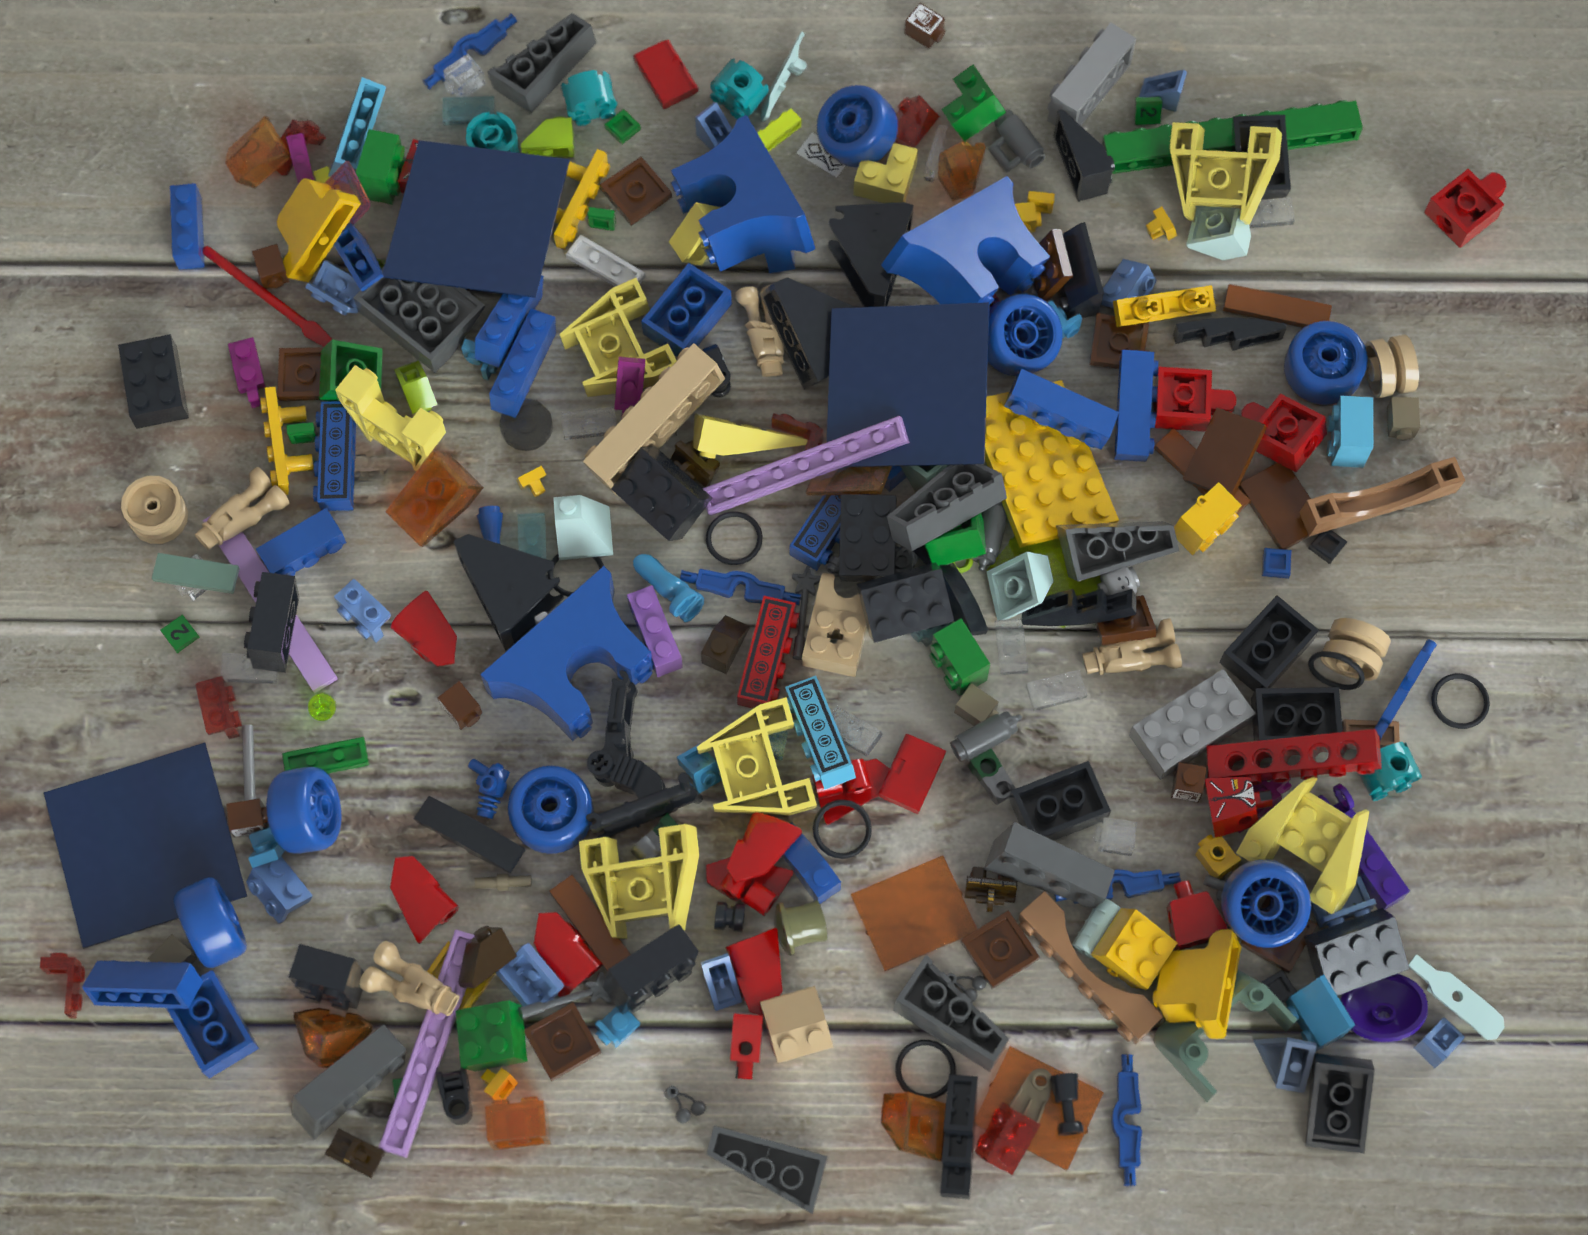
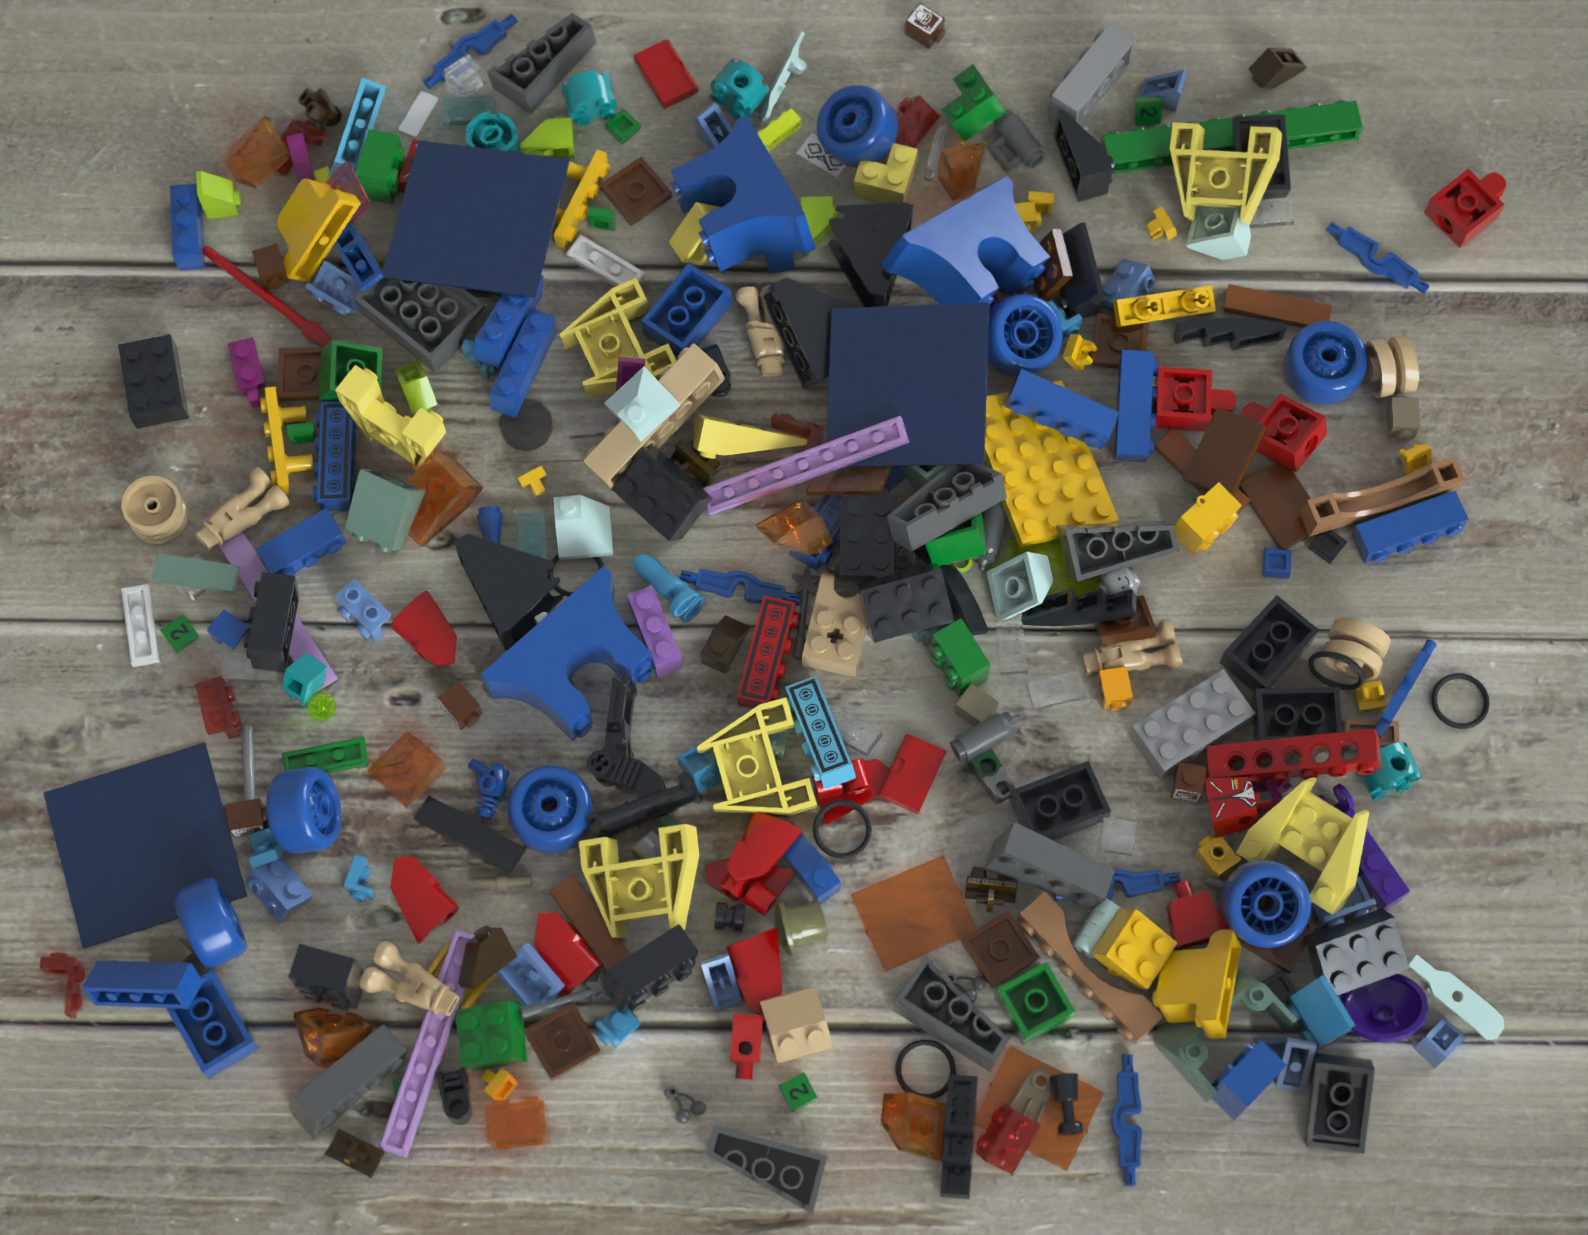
(140, 625): none -> white tile
(217, 195): none -> lime slope
(228, 629): none -> blue panel
(304, 678): none -> teal brick
(320, 109): none -> dark brown hips
(359, 874): none -> dark azure bracket
(383, 509): none -> sand green slope
(407, 768): none -> clear orange slope
(418, 113): none -> white sticker
(642, 404): none -> light aqua slope
(731, 561): black tyre -> none
(797, 529): none -> clear orange slope
(798, 1092): none -> green tile
(818, 213): none -> lime slope
(1035, 1003): none -> green brick
(1078, 351): none -> yellow tile
(1114, 689): none -> light orange brick
(1246, 1078): none -> blue brick
(1276, 67): none -> dark brown slope
(1350, 431): medium azure brick -> none
(1370, 697): none -> yellow tile
(1389, 266): none -> blue piece
(1410, 527): none -> blue brick
(1415, 458): none -> yellow tile

